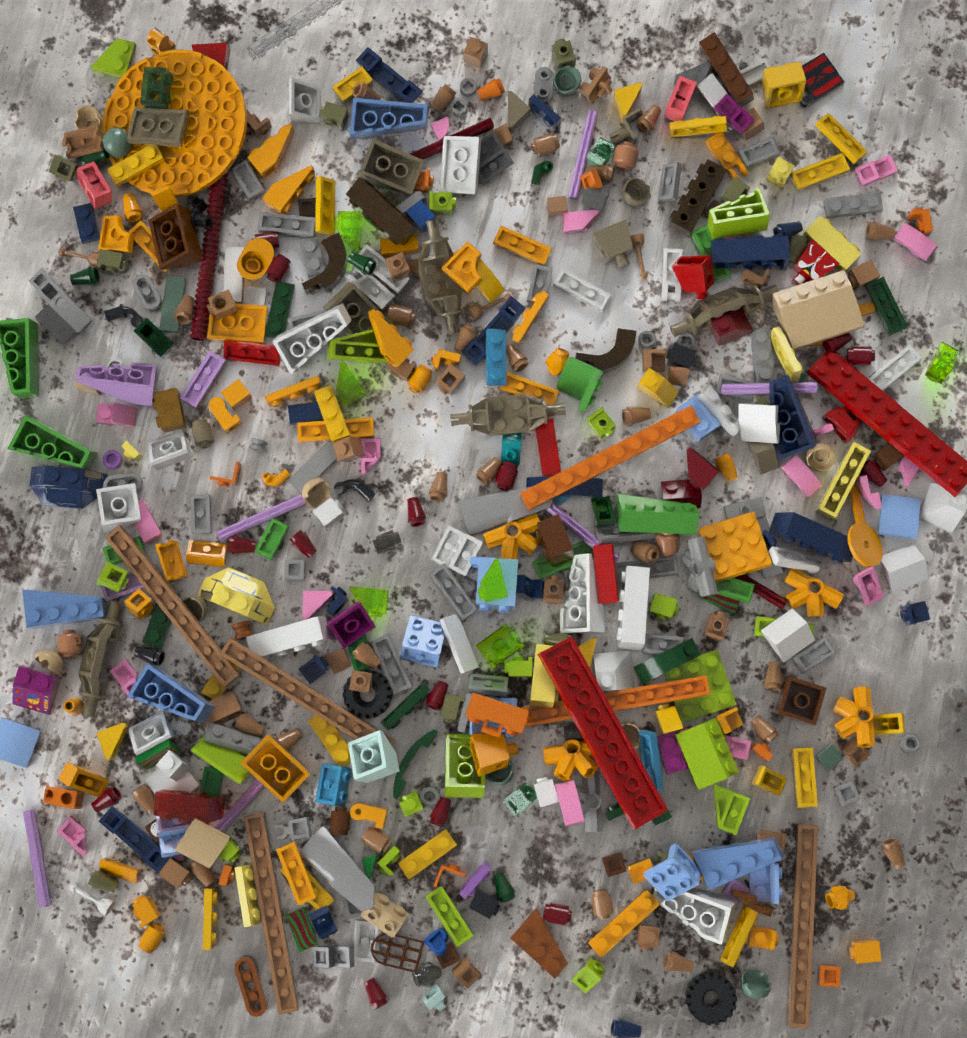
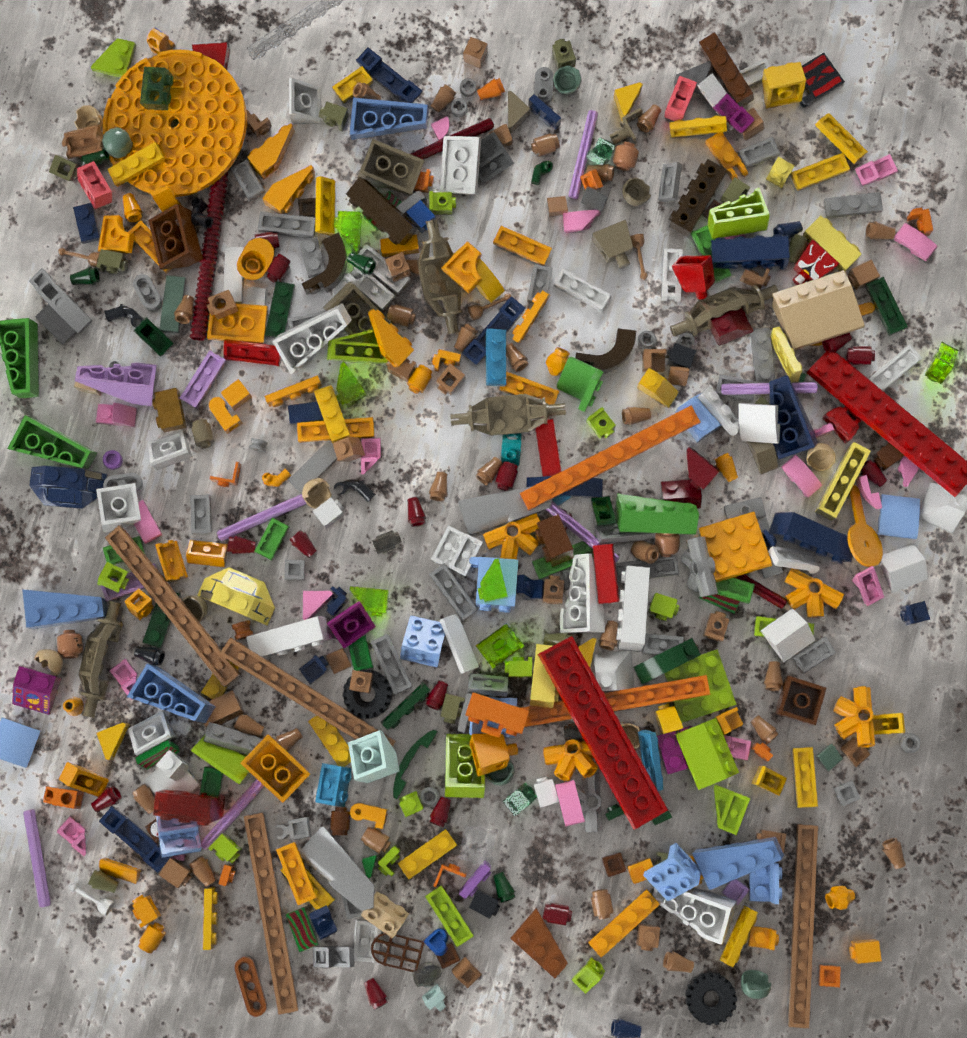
(130, 452): light yellow plate -> none
(157, 126): dark tan tile -> none
(202, 843): tan slope -> none
(247, 895): light yellow plate -> none
(366, 655): medium nougat cone -> none
(599, 85): medium nougat hips -> none
(608, 638): none -> medium nougat cone
(750, 901): clear orange slope -> none

